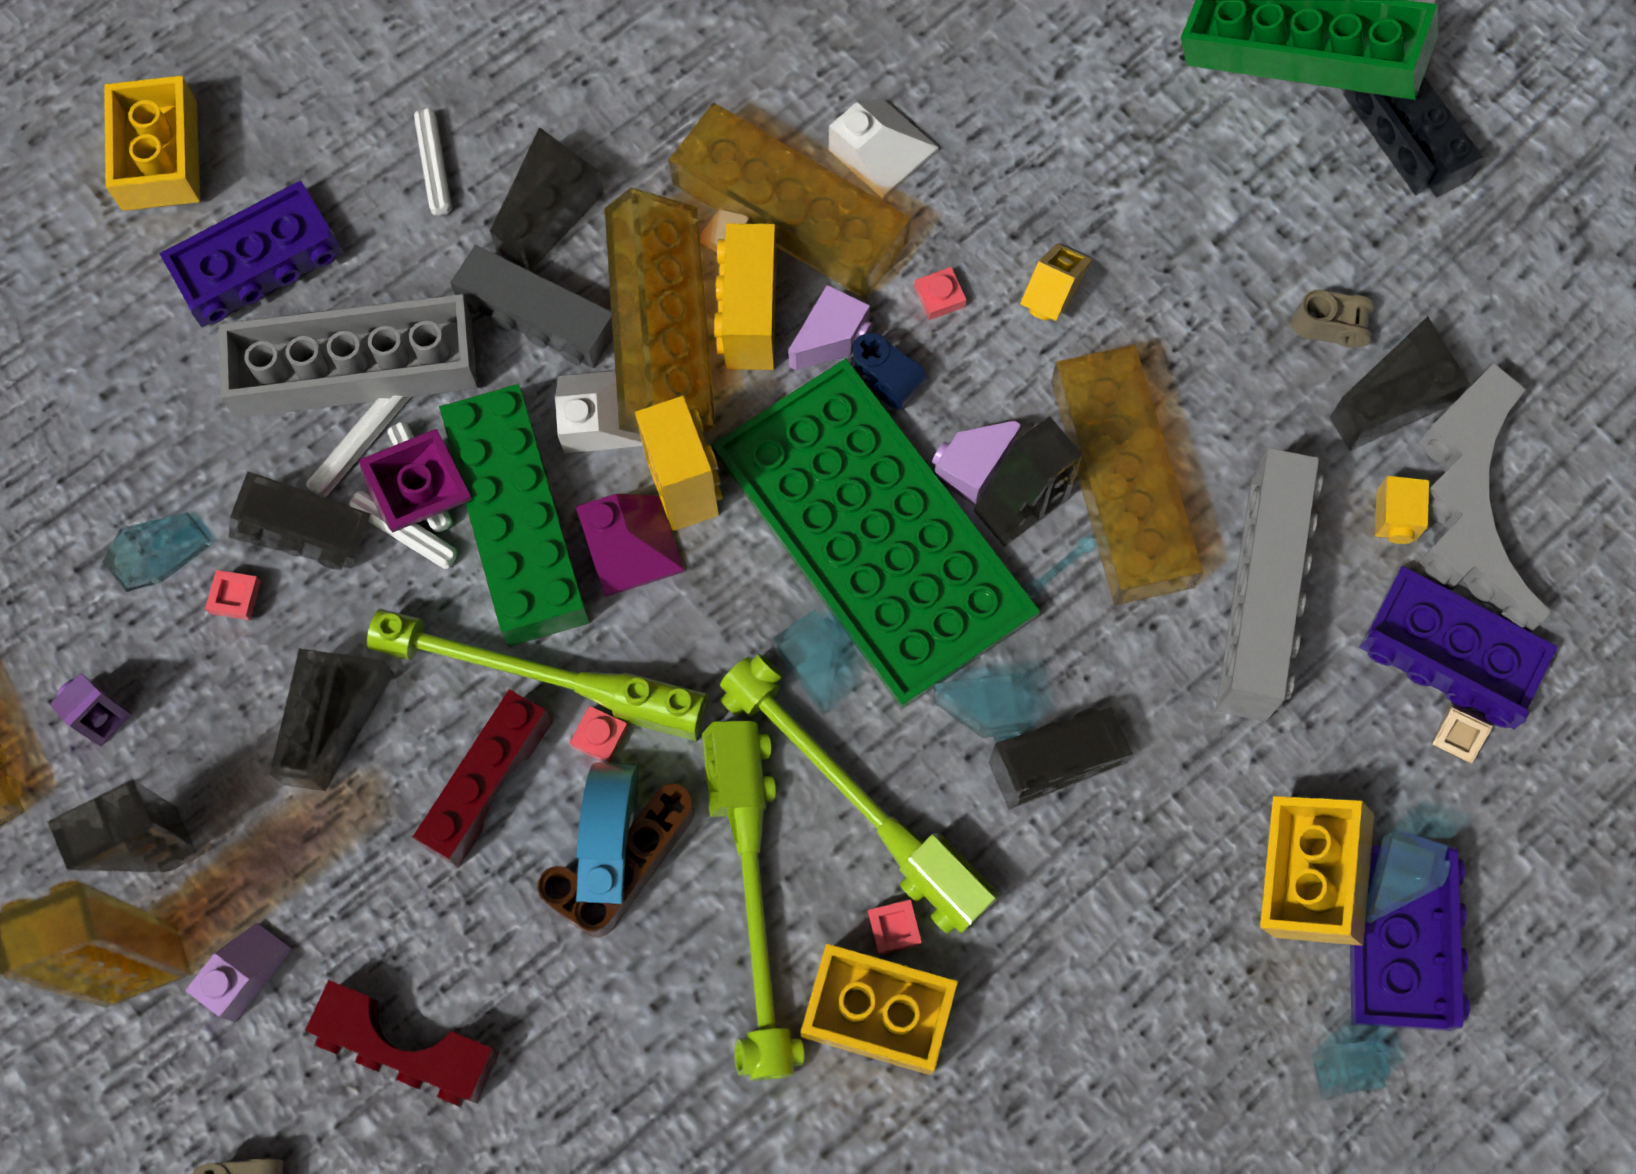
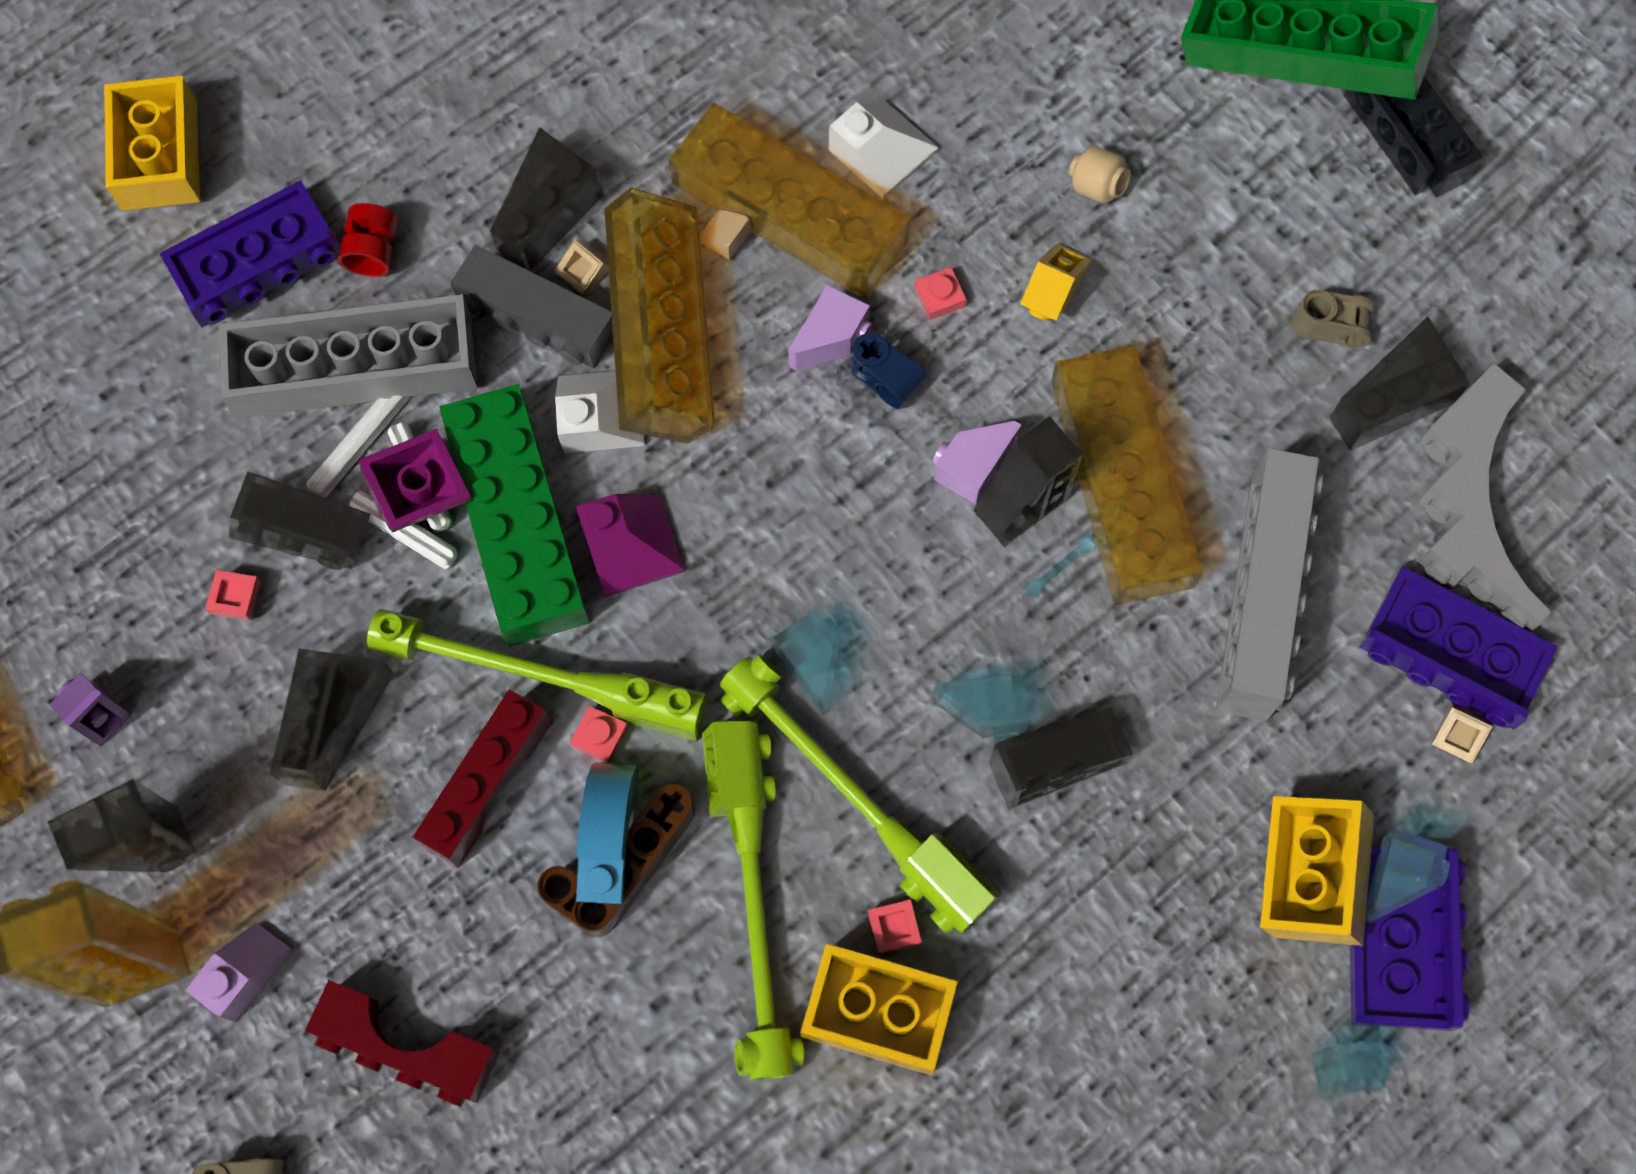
(154, 550): clear light blue slope -> none
(368, 240): none -> red wheel
(432, 162): white axle -> none
(582, 266): none -> tan slope
(680, 462): yellow brick -> none
(746, 296): yellow brick -> none
(875, 532): green plate -> none
(1099, 174): none -> tan head
(1401, 509): yellow brick -> none

